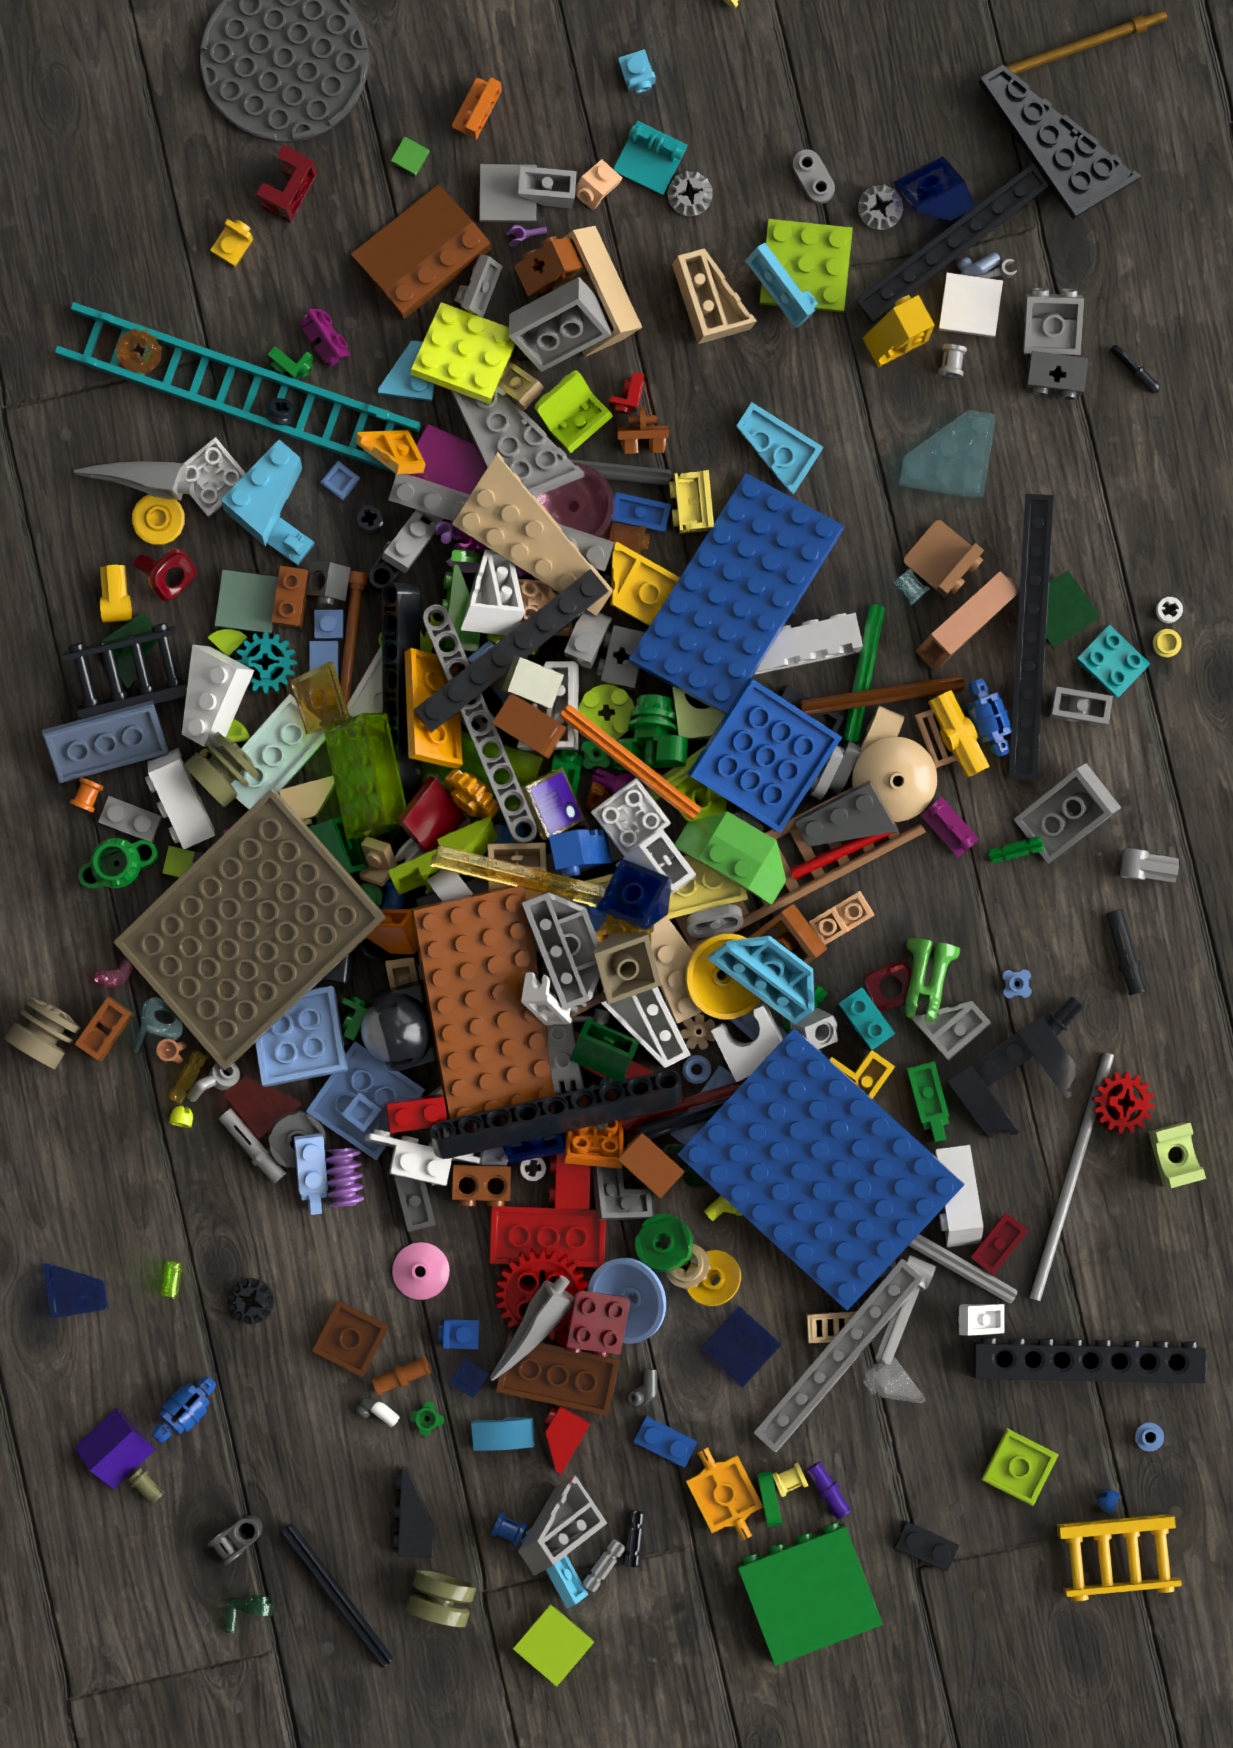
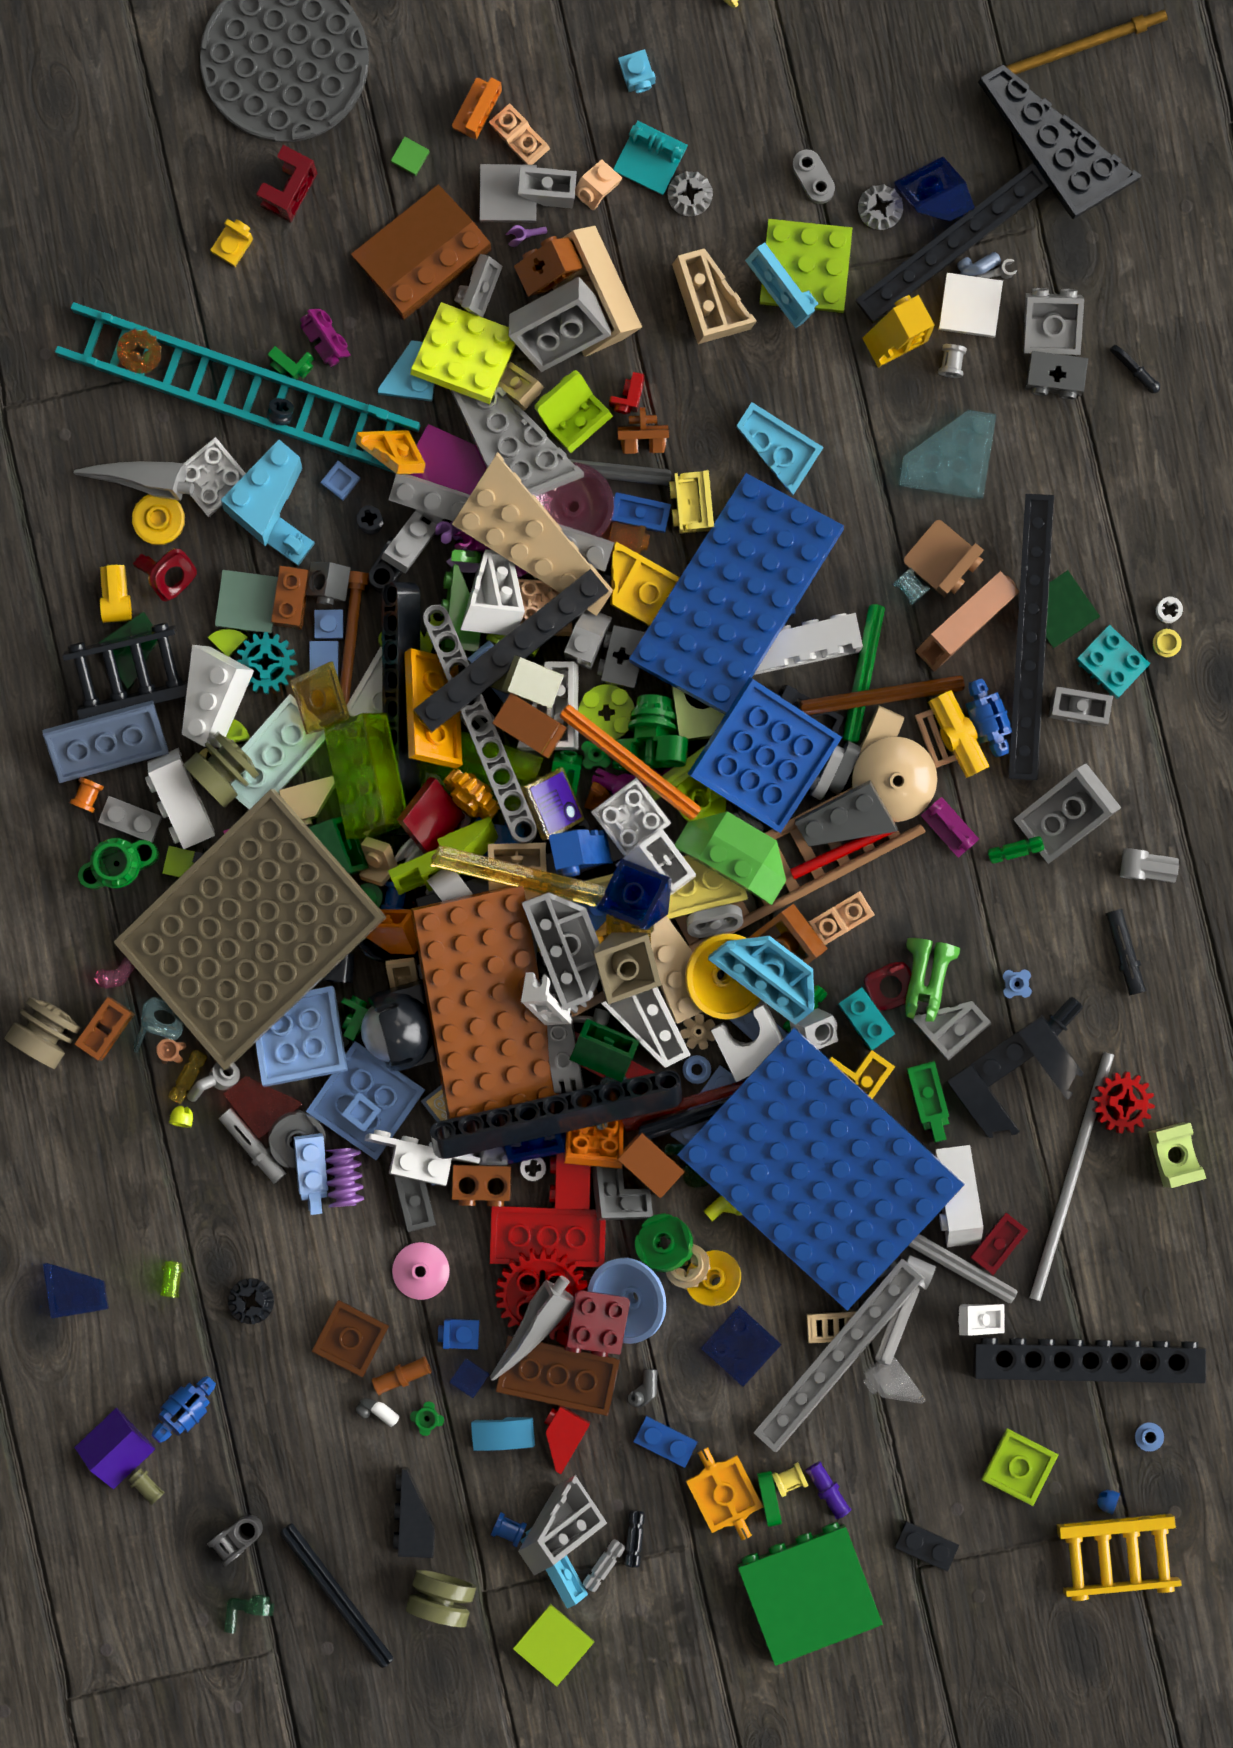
(415, 1113): red brick -> none
(519, 135): none -> light nougat slope

